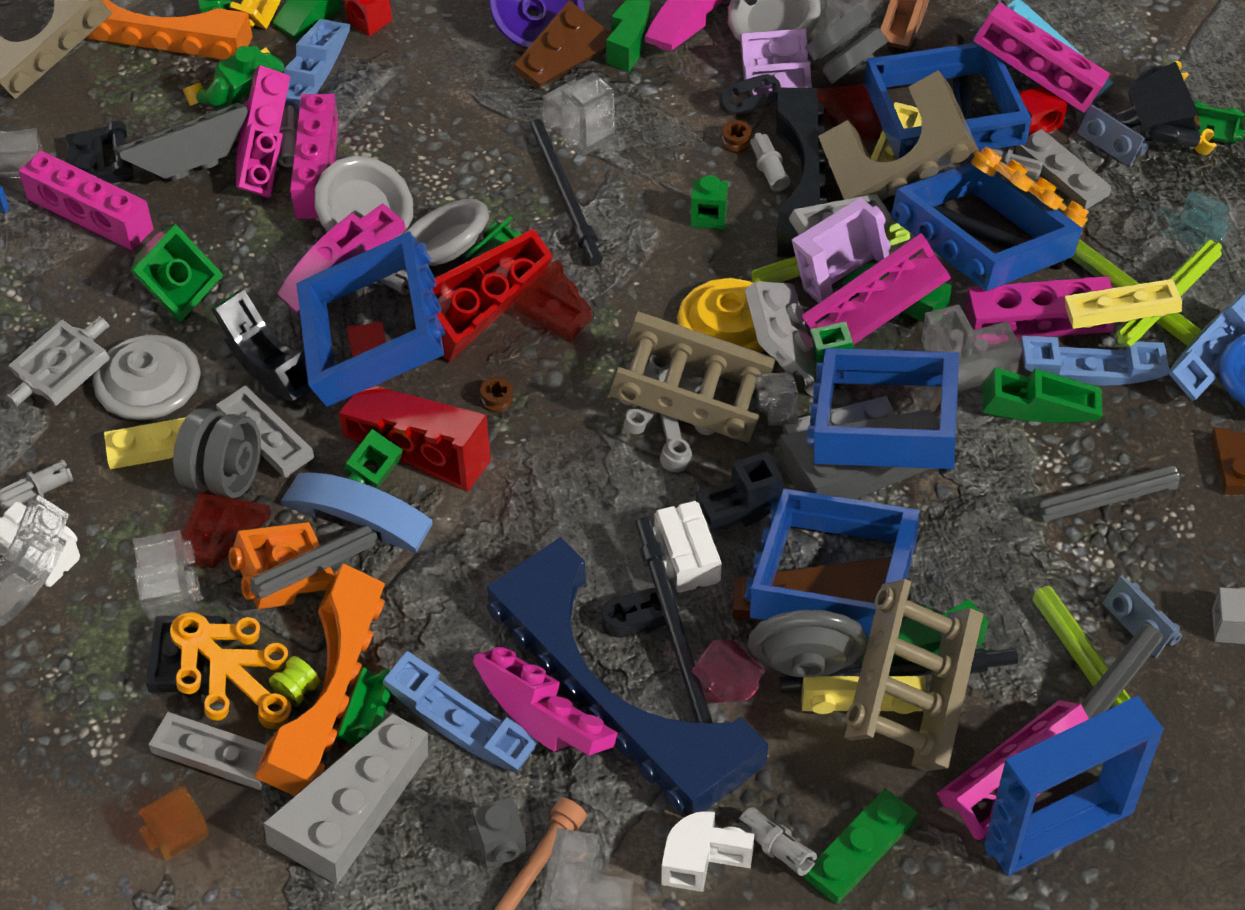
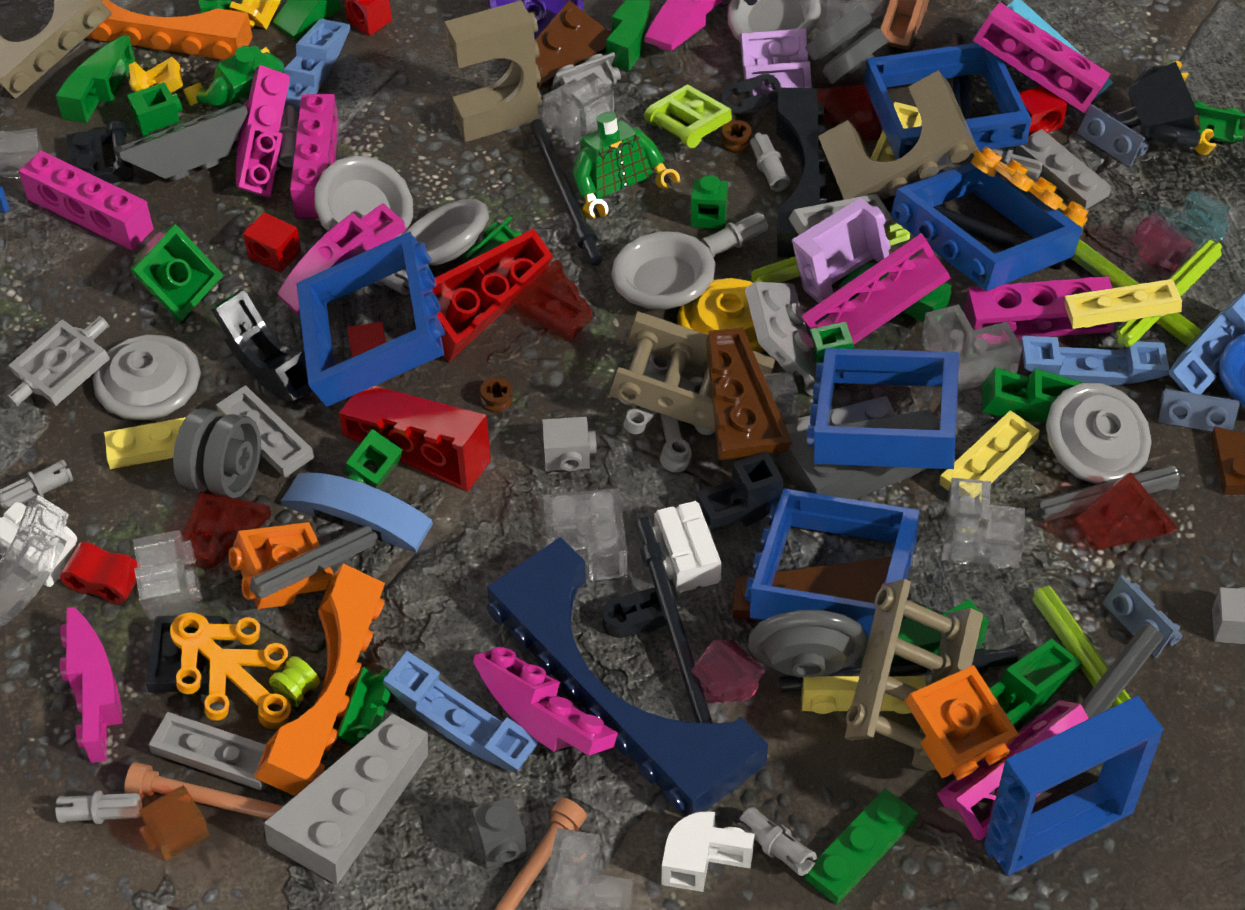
(92, 684): none -> dark pink slope
(95, 80): none -> green slope
(98, 807): none -> light grey axle
(100, 573): none -> red axle
(146, 781): none -> nougat piece
(154, 108): none -> green brick
(167, 72): none -> yellow bracket
(272, 242): none -> red brick
(514, 98): none -> dark tan arch
(568, 443): none -> light grey brick
(591, 523): none -> clear brick
(596, 64): none -> light grey hinge
(614, 160): none -> green torso
(663, 270): none -> light grey piece
(693, 107): none -> lime plate
(735, 234): none -> light grey axle
(742, 402): none -> reddish brown wing
(961, 723): none -> orange plate
(979, 530): none -> clear brick
(993, 451): none -> light yellow plate
(1034, 681): none -> green slope
(1098, 433): none -> light grey piece
(1122, 516): none -> clear red wing
(1161, 242): none -> clear pink brick
(1197, 410): none -> sand blue hinge

